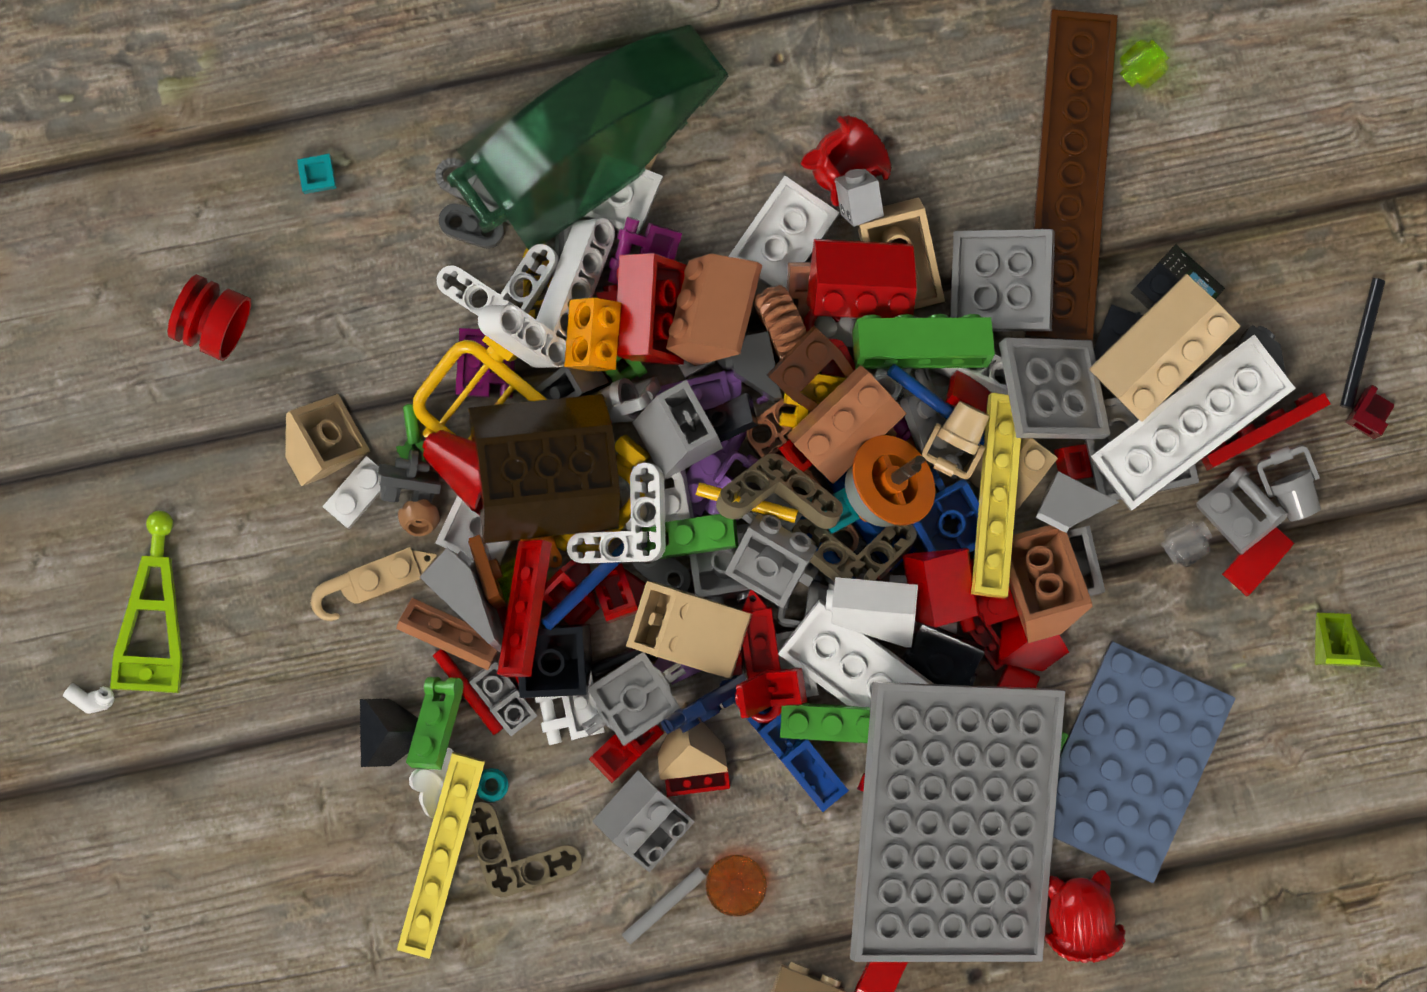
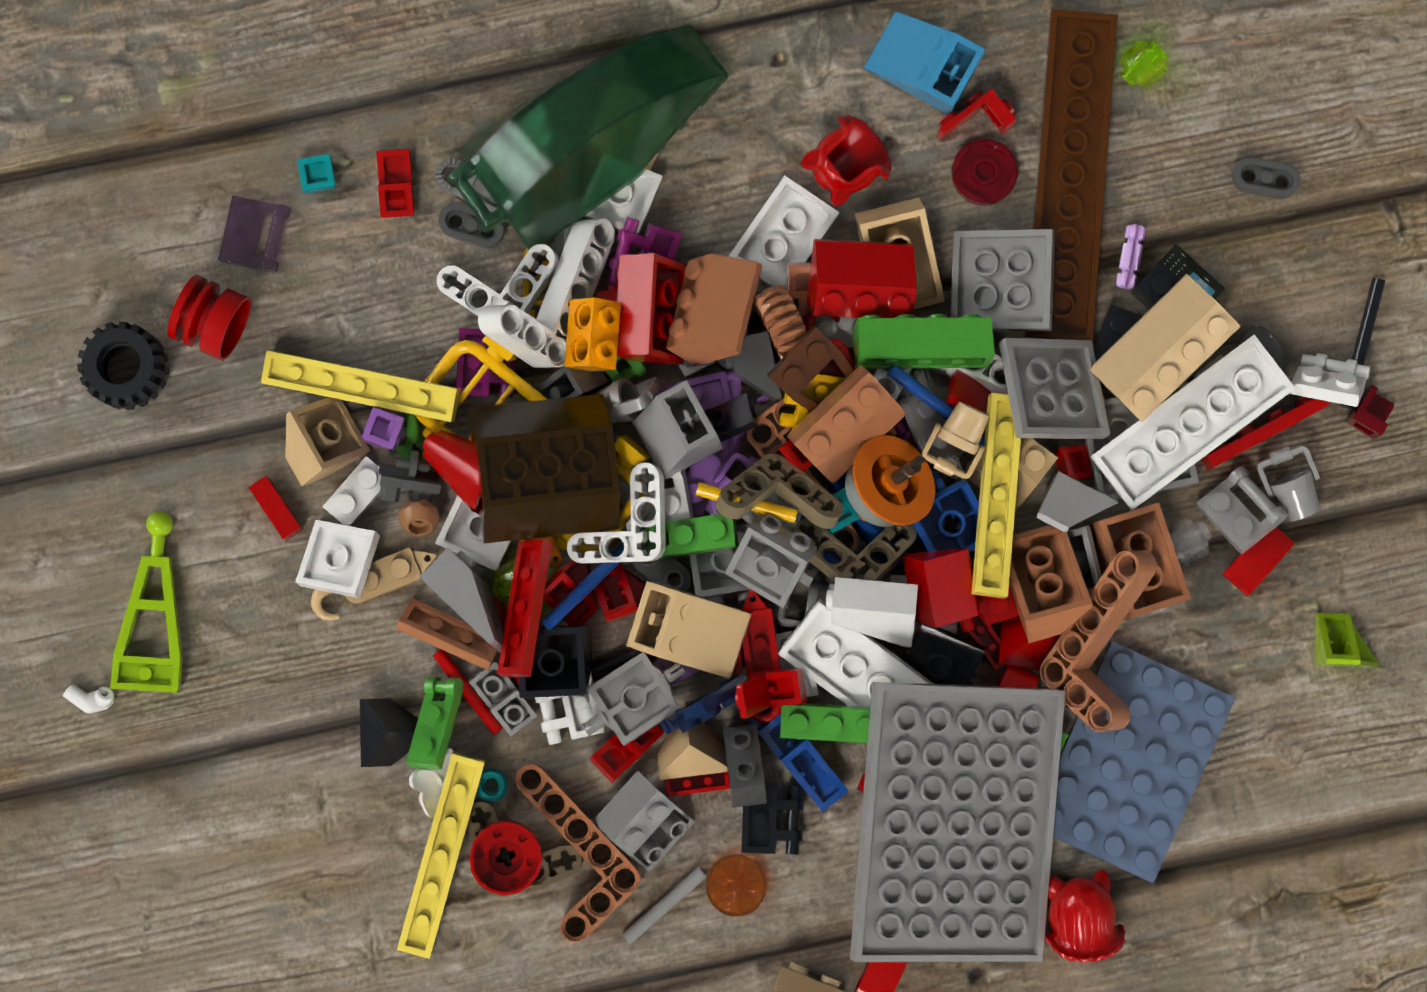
(104, 346): none -> black tyre
(244, 231): none -> clear purple plate
(275, 508): none -> red piece
(337, 558): none -> white plate
(360, 385): none -> light yellow plate
(383, 429): none -> medium lavender brick
(395, 183): none -> red slope
(488, 570): dark orange plate -> none
(494, 874): none -> red wheel
(584, 847): none -> nougat beam
(744, 766): none -> dark grey brick
(760, 820): none -> black plate
(859, 197): light grey brick -> none
(925, 61): none -> dark azure slope
(984, 172): none -> dark red tile
(997, 110): none -> red bracket
(1093, 639): none -> nougat beam
(1131, 256): none -> lavender axle
(1145, 531): none -> nougat slope
(1265, 177): none -> dark grey plate
(1330, 379): none -> white plate

